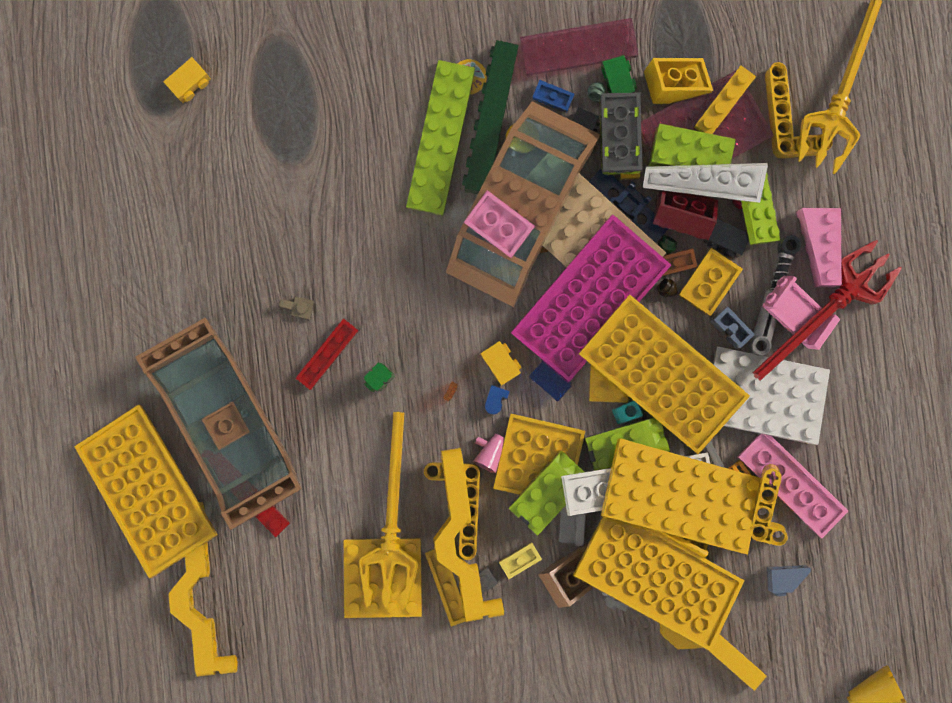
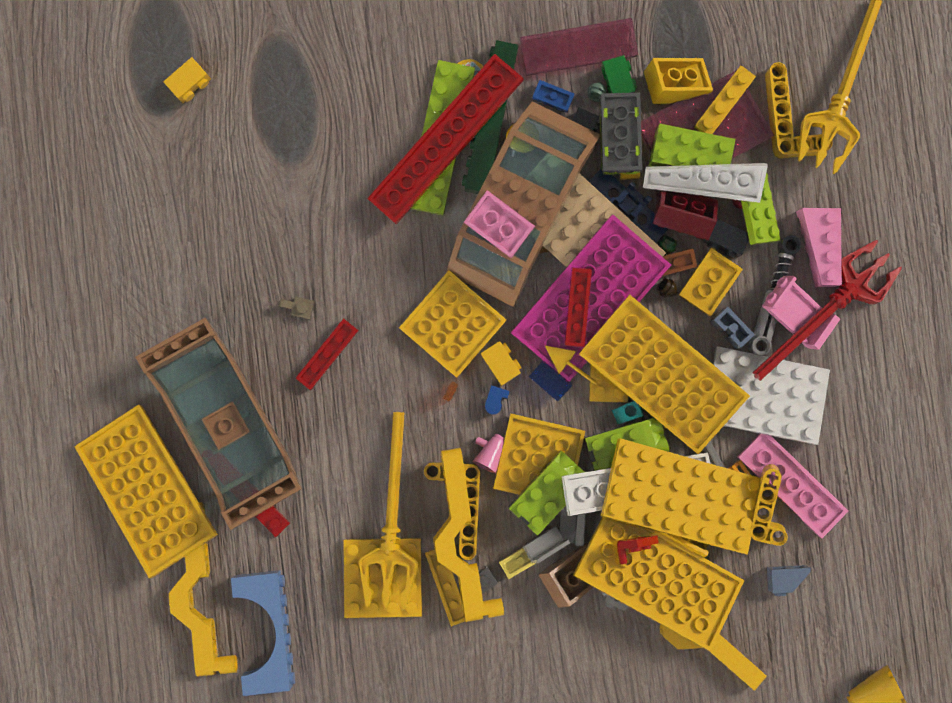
(267, 591): none -> medium blue arch
(377, 379): green brick -> none
(445, 138): none -> red plate
(452, 324): none -> yellow plate
(545, 545): none -> light grey panel
(562, 357): none -> yellow piece
(578, 307): none -> red plate
(634, 545): none -> red plate

